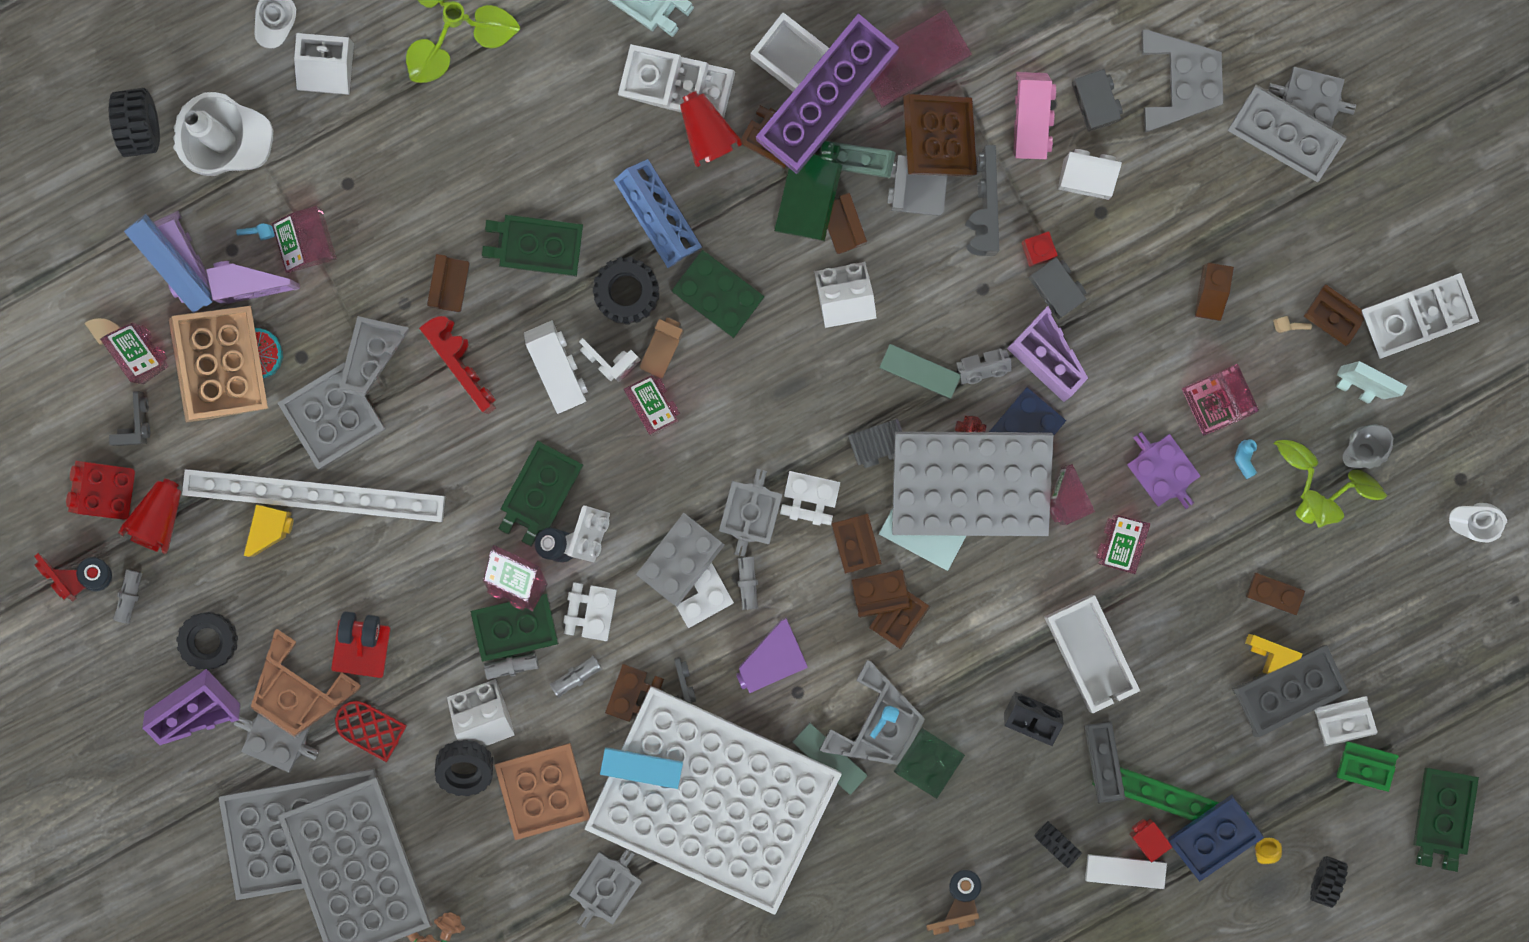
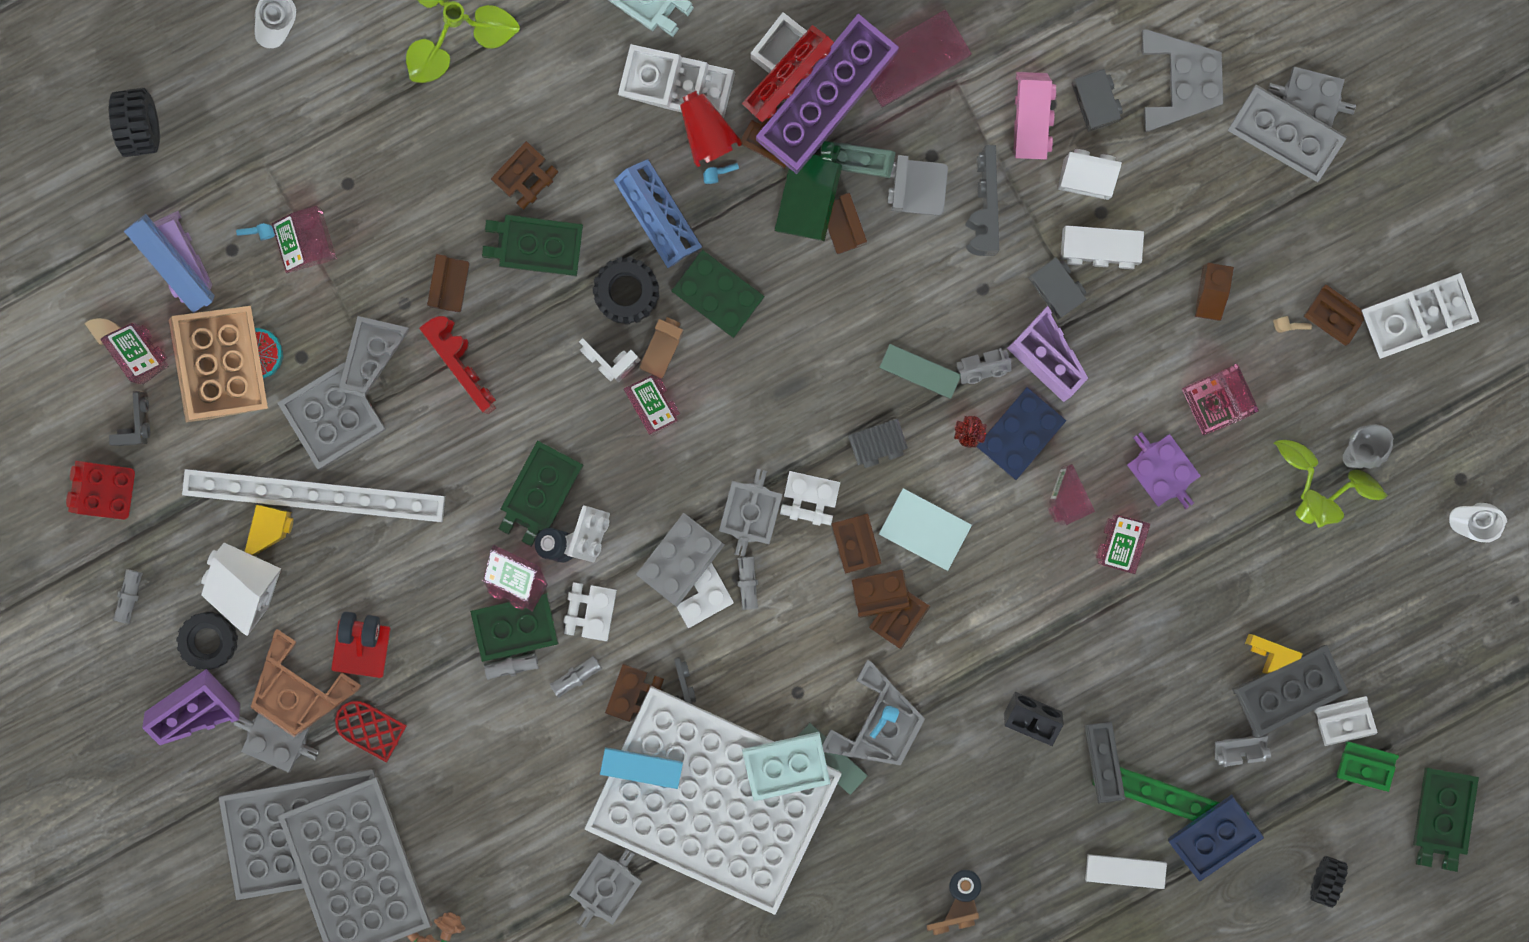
(90, 574): plate -> none
(154, 517): red cone -> none
(221, 135): white piece -> none
(236, 283): lavender slope -> none
(239, 586): none -> white slope
(323, 63): white slope -> none
(464, 783): black tyre -> none
(480, 714): white slope -> none
(519, 170): none -> reddish brown plate
(542, 791): nougat plate -> none
(555, 366): white wedge -> none
(711, 174): none -> medium azure hand
(772, 659): medium lavender slope -> none
(786, 766): none -> light aqua tile
(787, 73): none -> red plate
(845, 294): white slope -> none
(929, 763): clear green plate -> none
(940, 135): reddish brown plate -> none
(972, 483): light grey plate -> none
(1039, 249): red brick -> none
(1057, 844): black tyre -> none
(1092, 653): white piece -> none
(1102, 246): none -> white brick
(1150, 839): red brick -> none
(1230, 751): none -> light grey hinge
(1243, 457): medium azure arm -> none
(1268, 851): yellow tile -> none
(1275, 593): reddish brown plate -> none
(1370, 380): light aqua tile -> none

